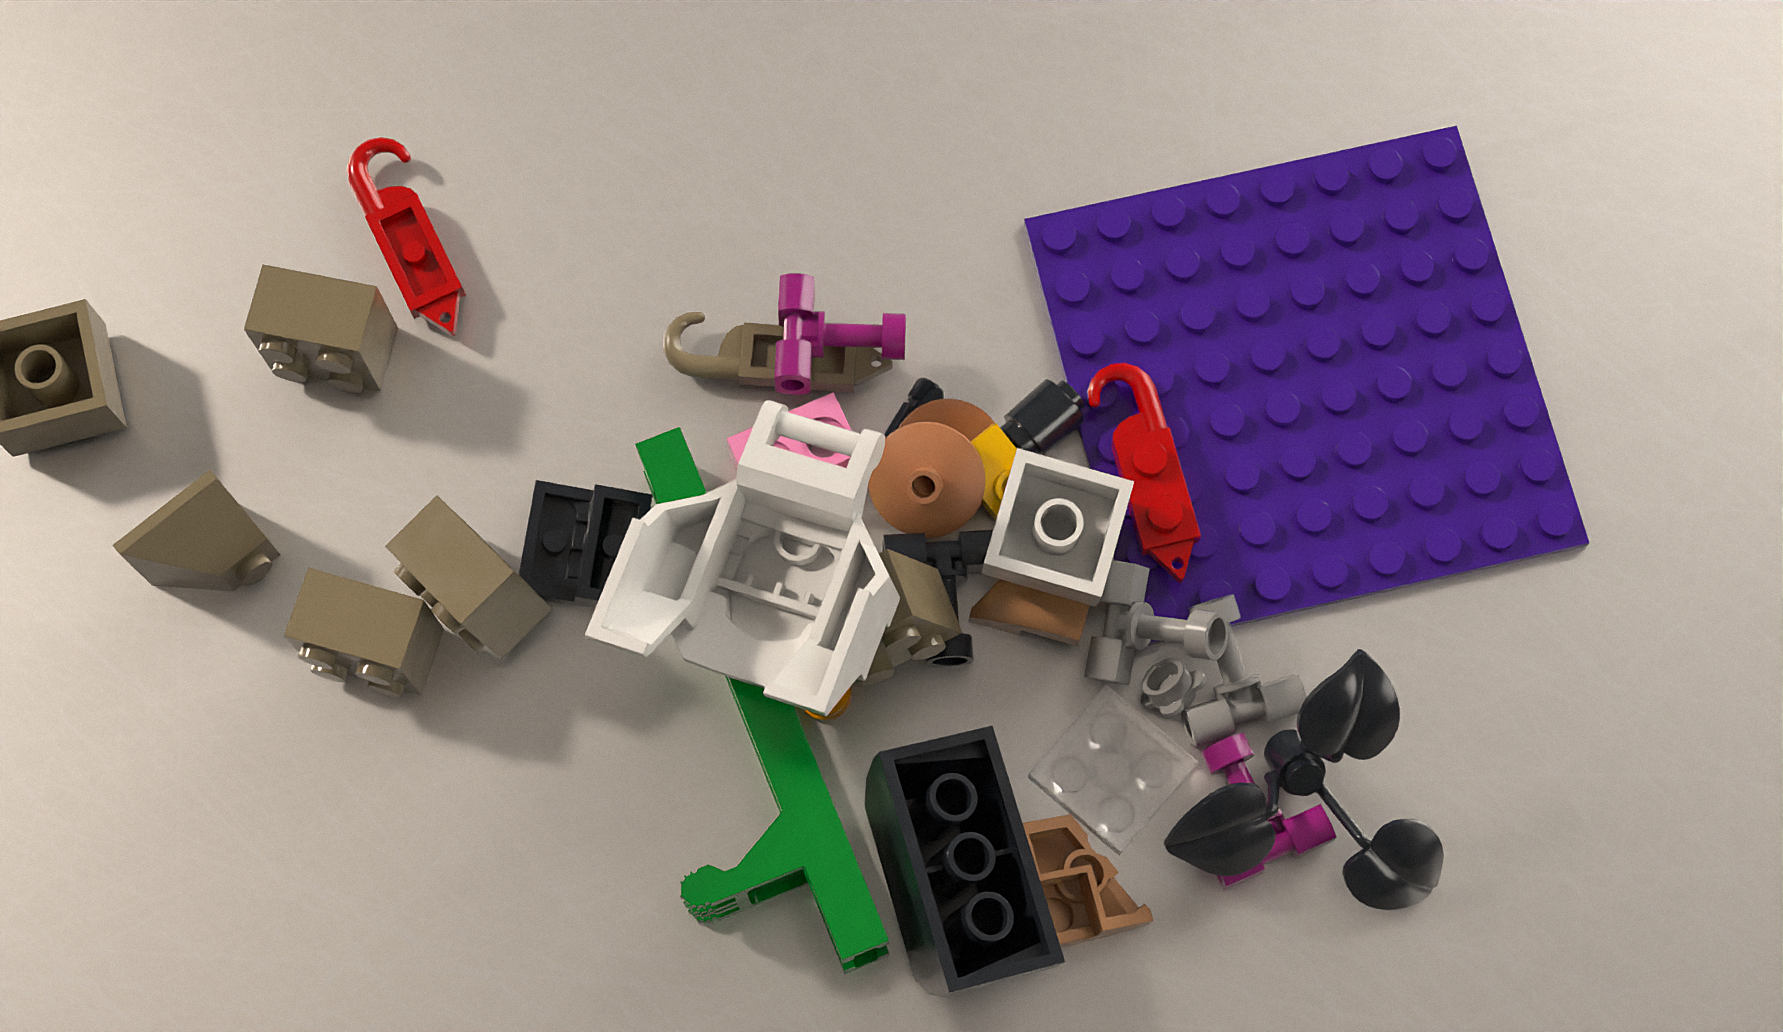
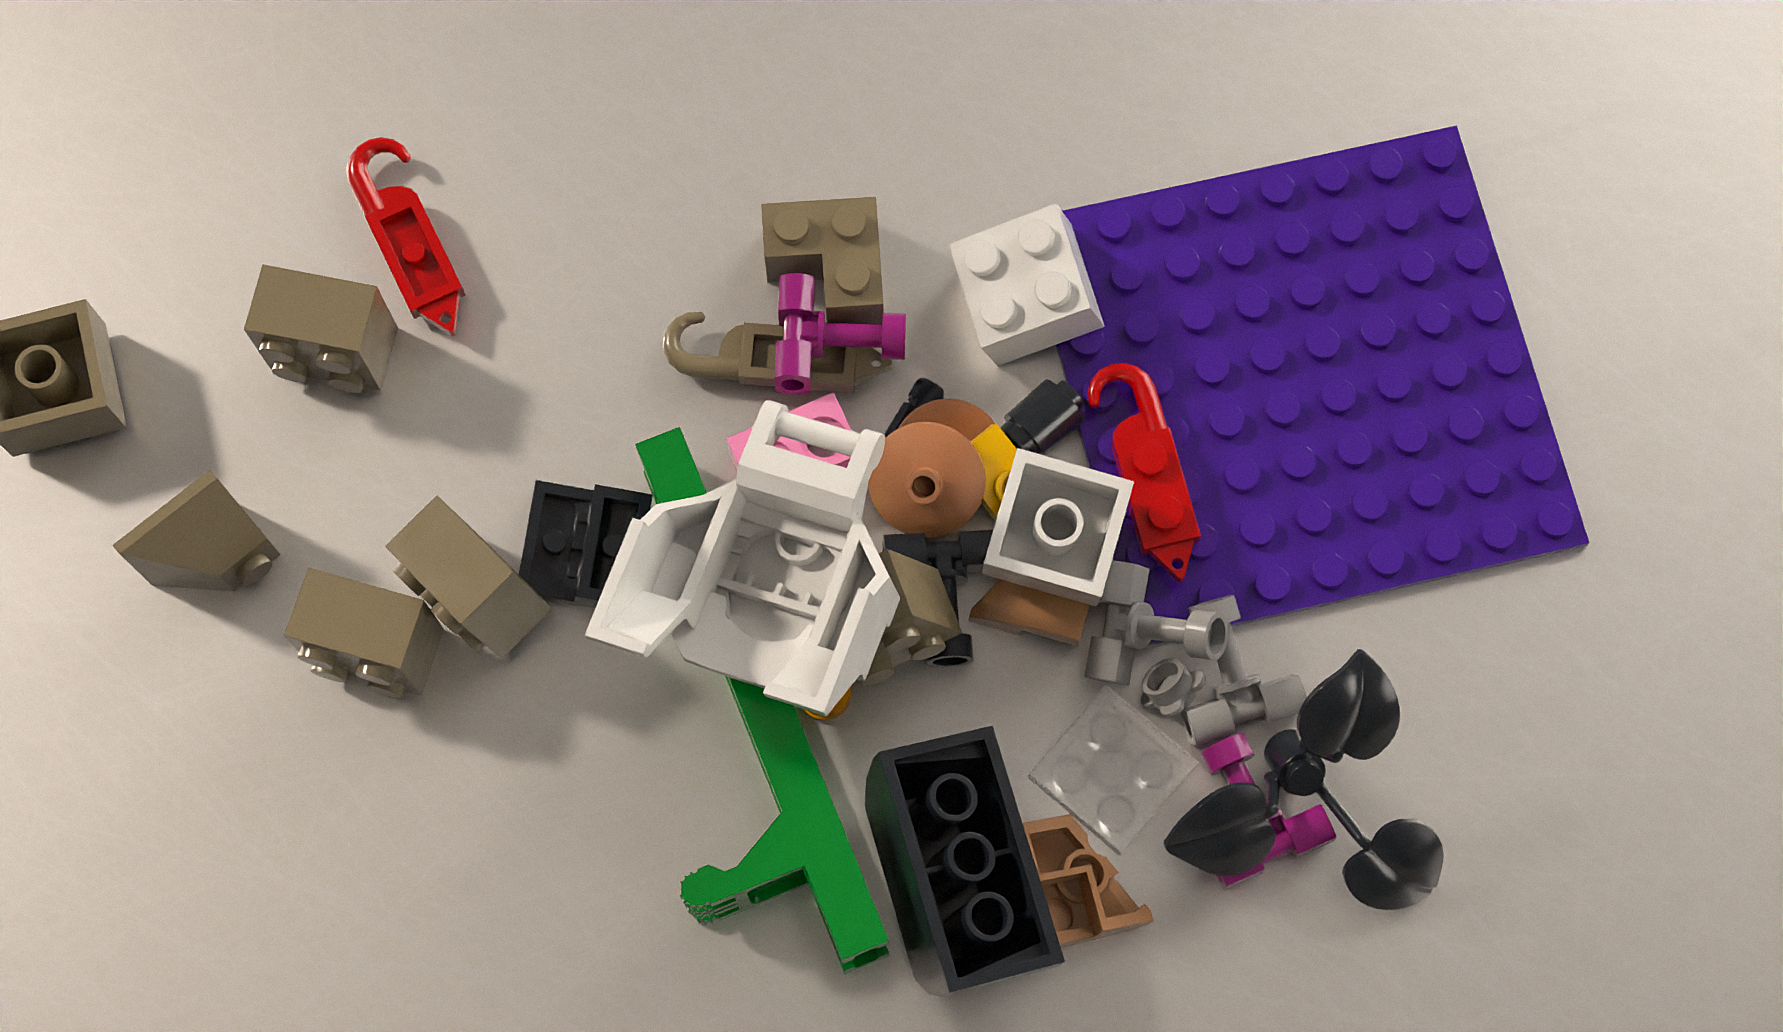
(832, 243): none -> dark tan brick
(1026, 285): none -> white brick

